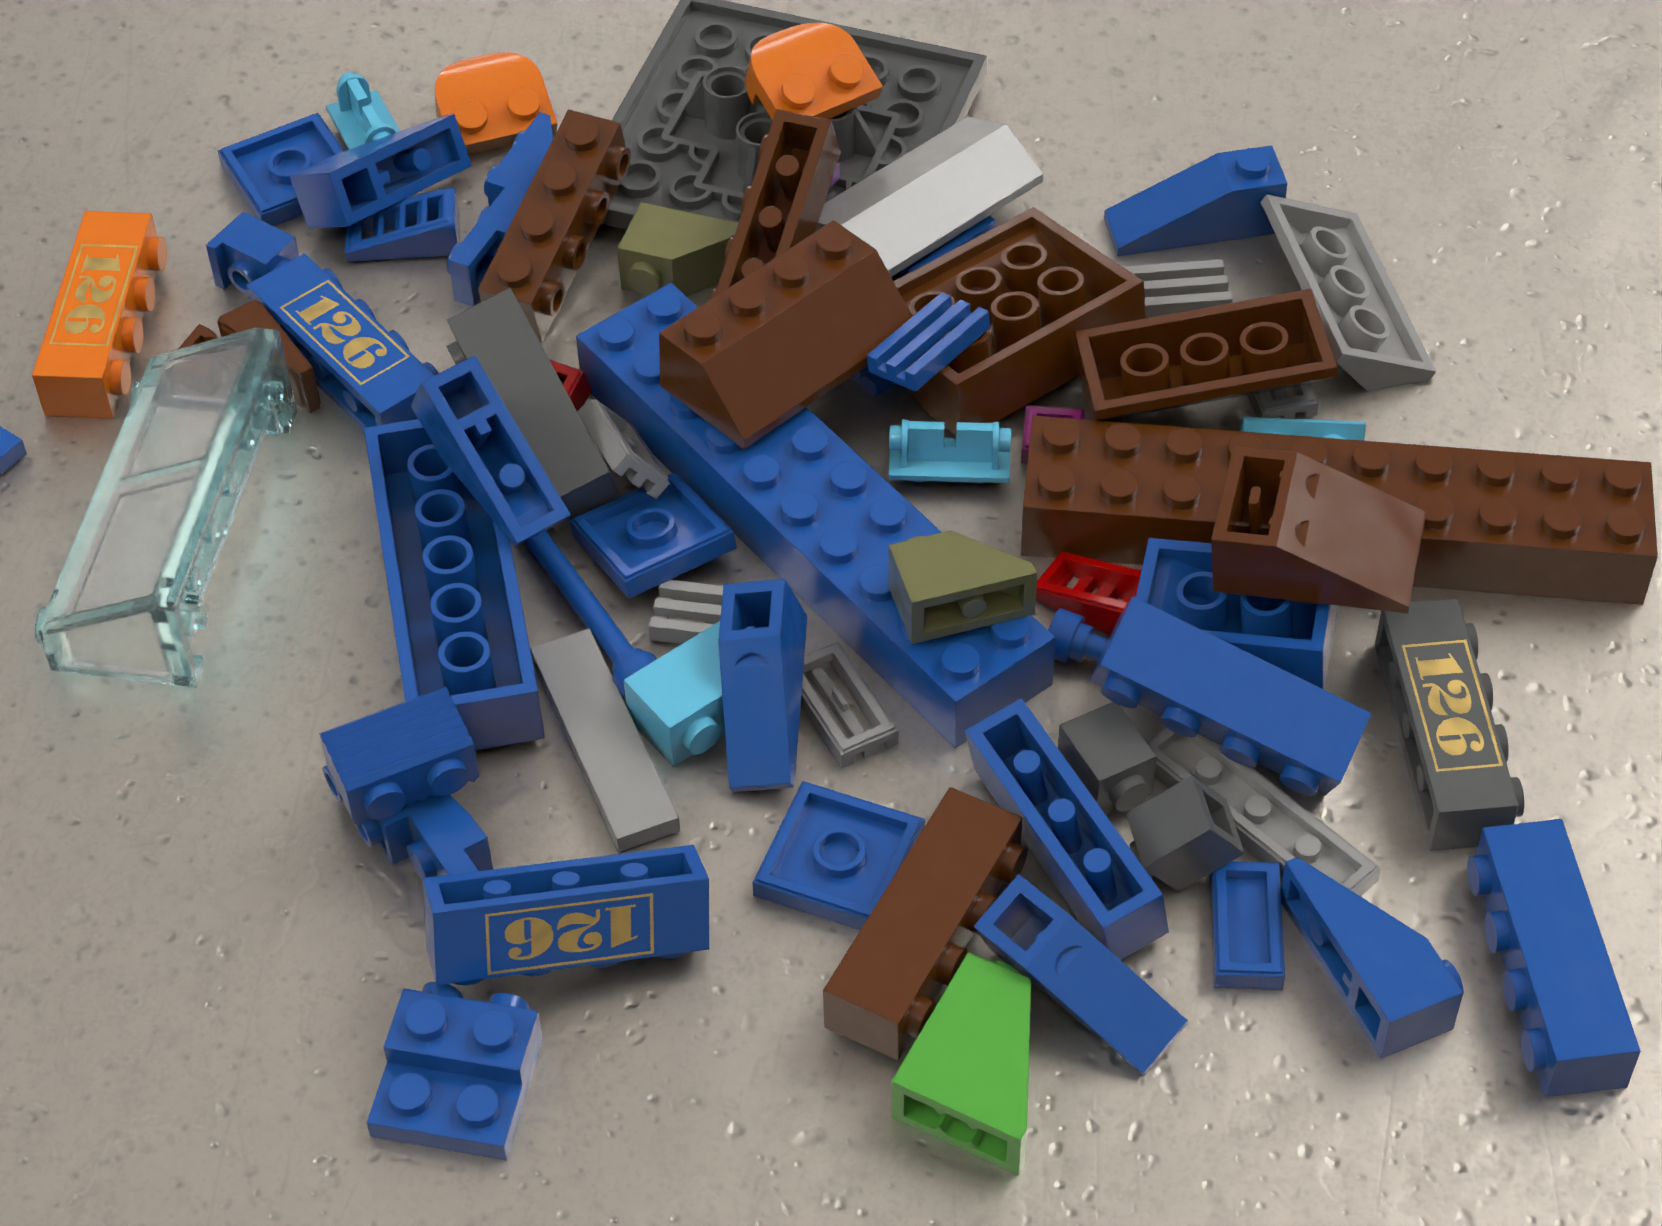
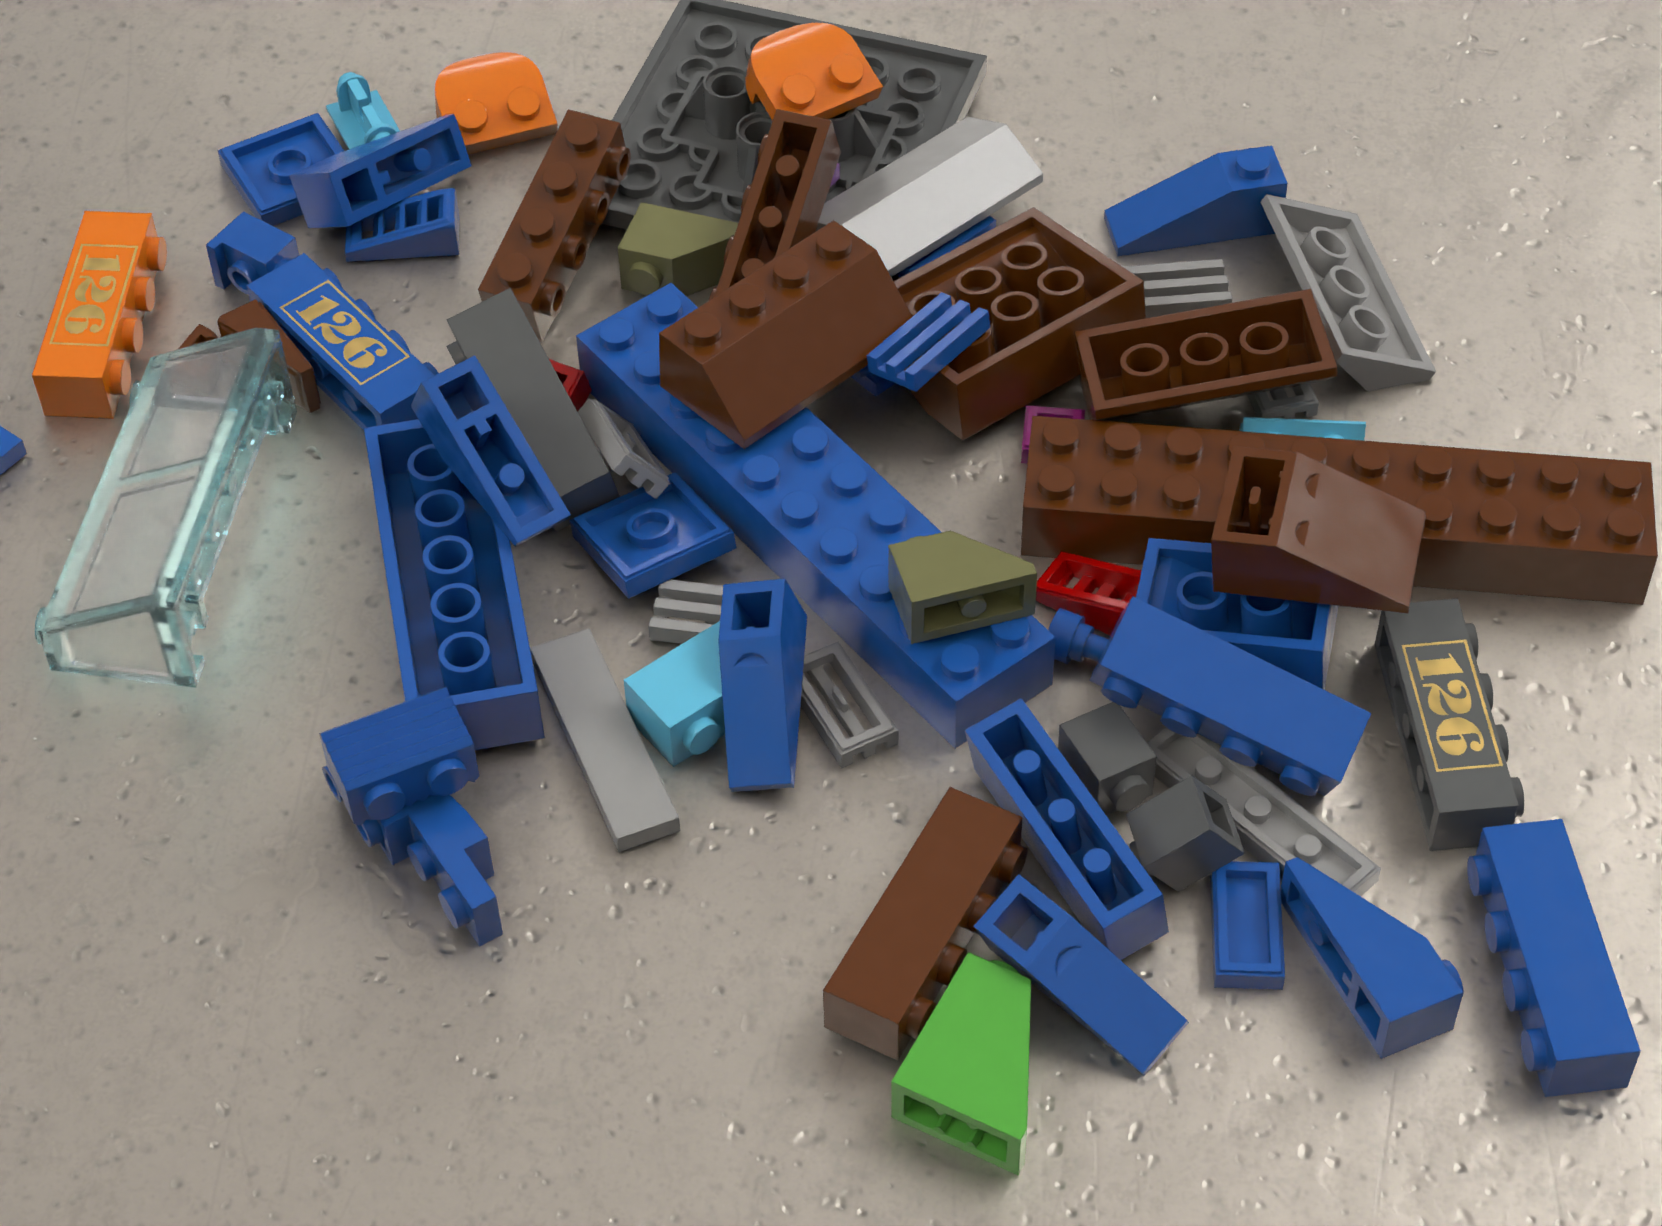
(456, 1071): blue plate -> none
(505, 190): blue slope -> none
(566, 915): blue brick -> none
(624, 657): blue piece -> none
(835, 855): blue tile -> none
(975, 455): medium azure hinge -> none

